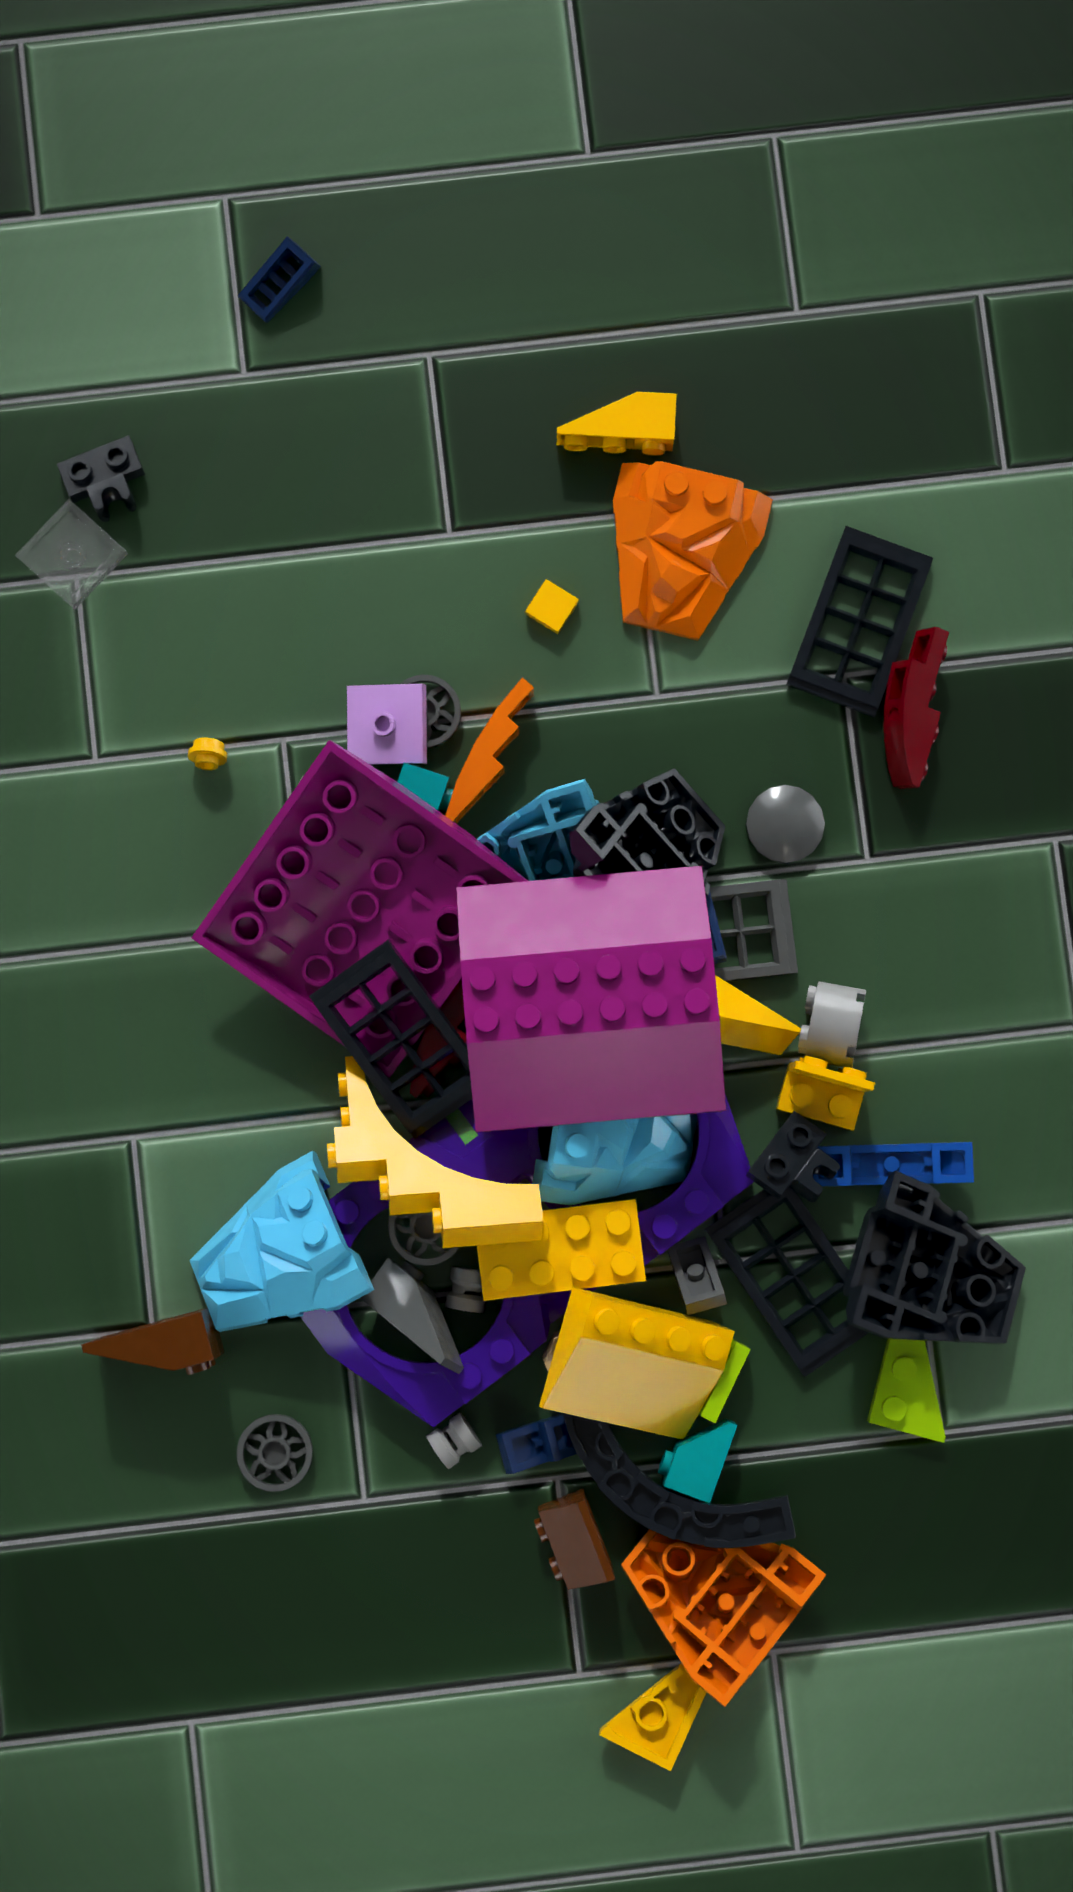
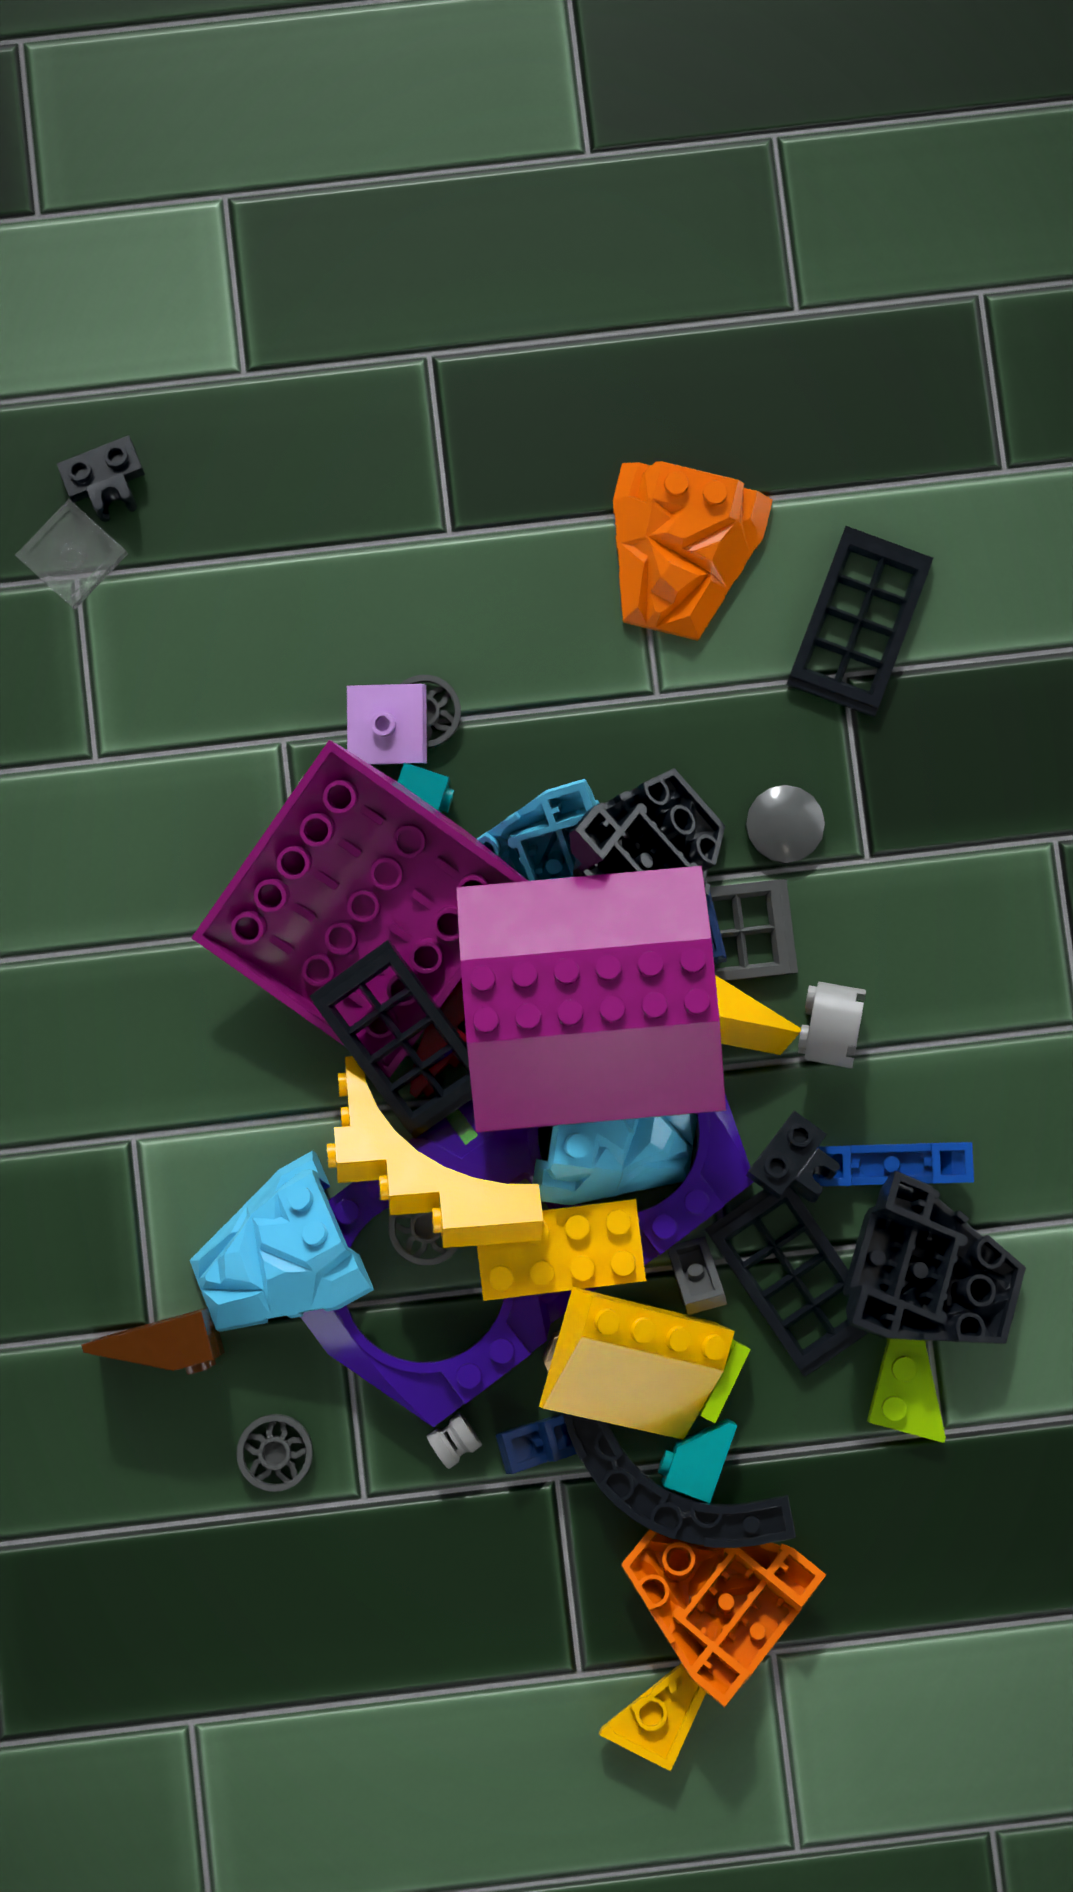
(207, 753): yellow plate -> none
(268, 270): dark blue slope -> none
(413, 1310): dark grey slope -> none
(463, 1280): light grey wheel -> none
(481, 766): orange slope -> none
(551, 606): yellow tile -> none
(575, 1541): reddish brown slope -> none
(634, 422): yellow slope -> none
(823, 1093): yellow bracket -> none
(908, 720): dark red slope -> none

